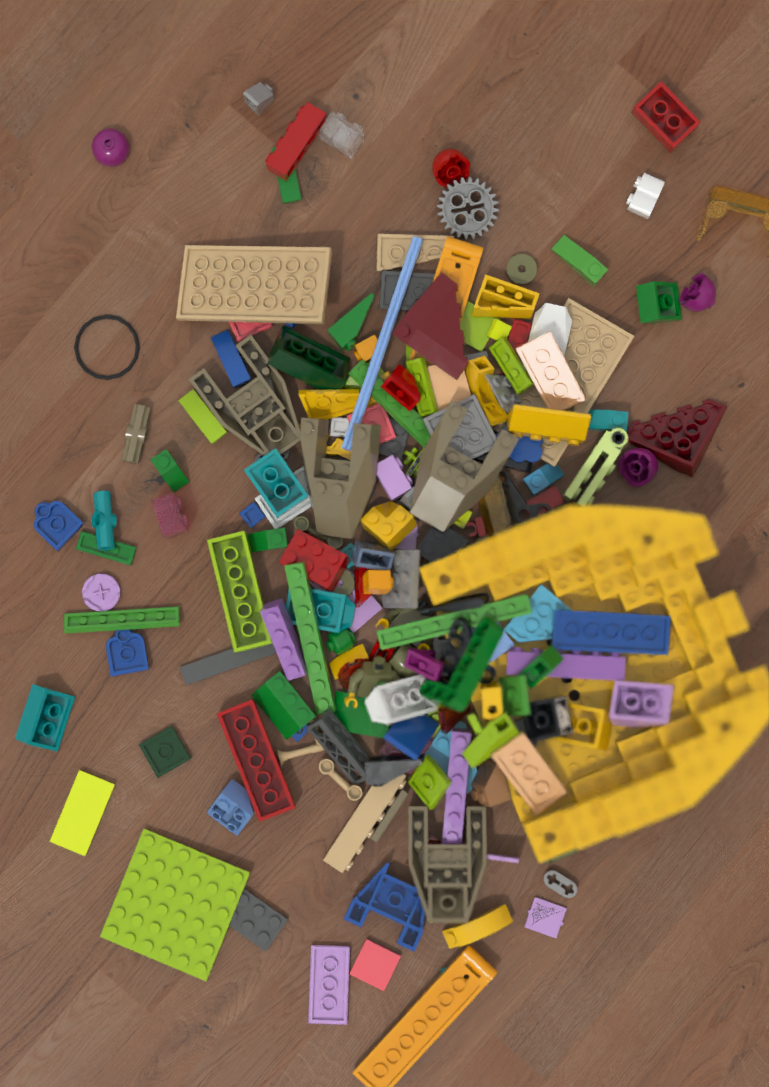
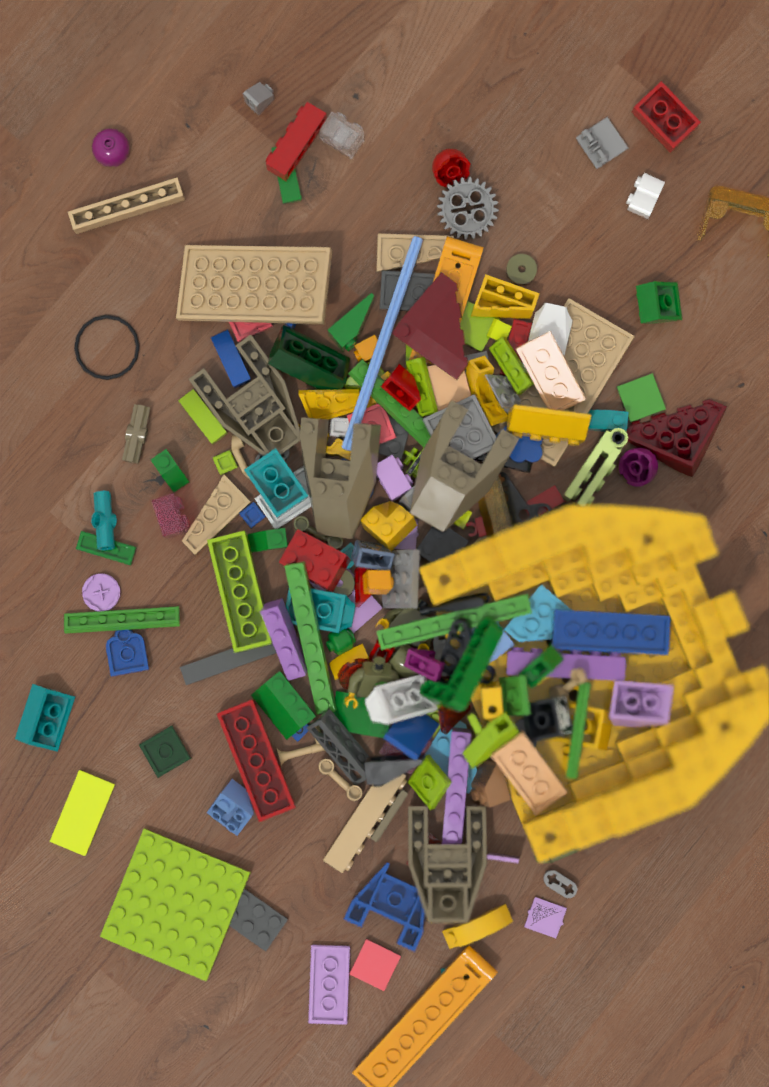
(56, 523): blue plate -> none
(126, 205): none -> tan brick
(216, 514): none -> tan wing
(225, 462): none -> lime tile
(236, 444): none -> tan bar
(542, 478): dark azure slope -> none
(577, 677): none -> tan bar
(578, 730): none -> bright green axle
(580, 260): bright green slope -> none
(601, 143): none -> light grey hinge
(641, 398): none -> bright green tile
(699, 295): magenta cylinder -> none

